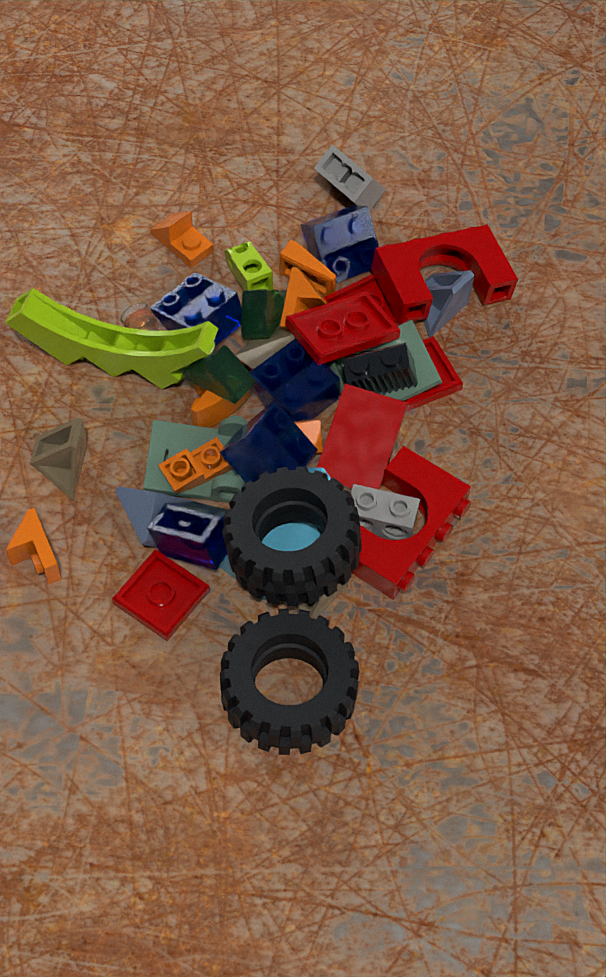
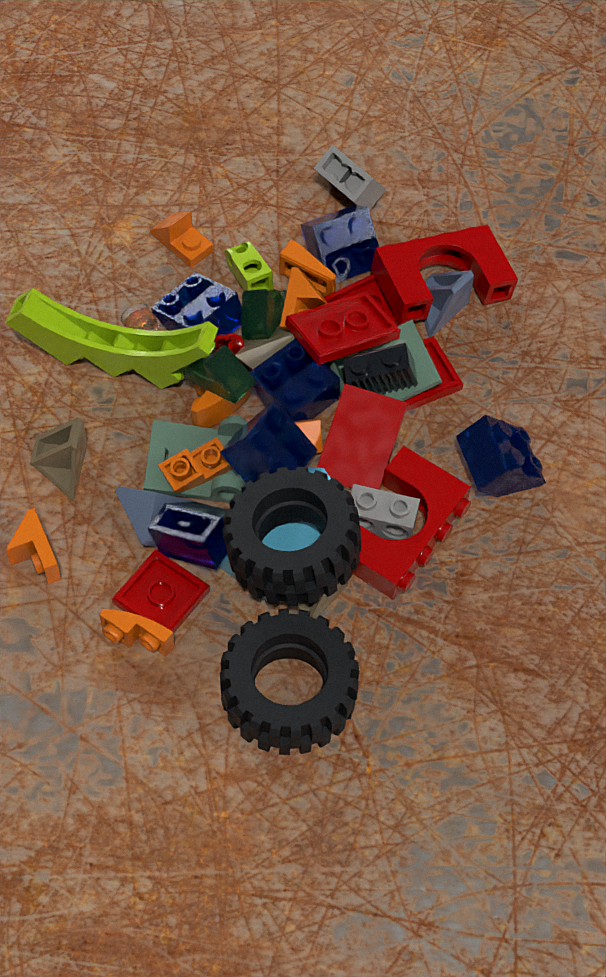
(128, 627): none -> orange slope
(231, 340): none -> red pin
(500, 457): none -> clear blue slope

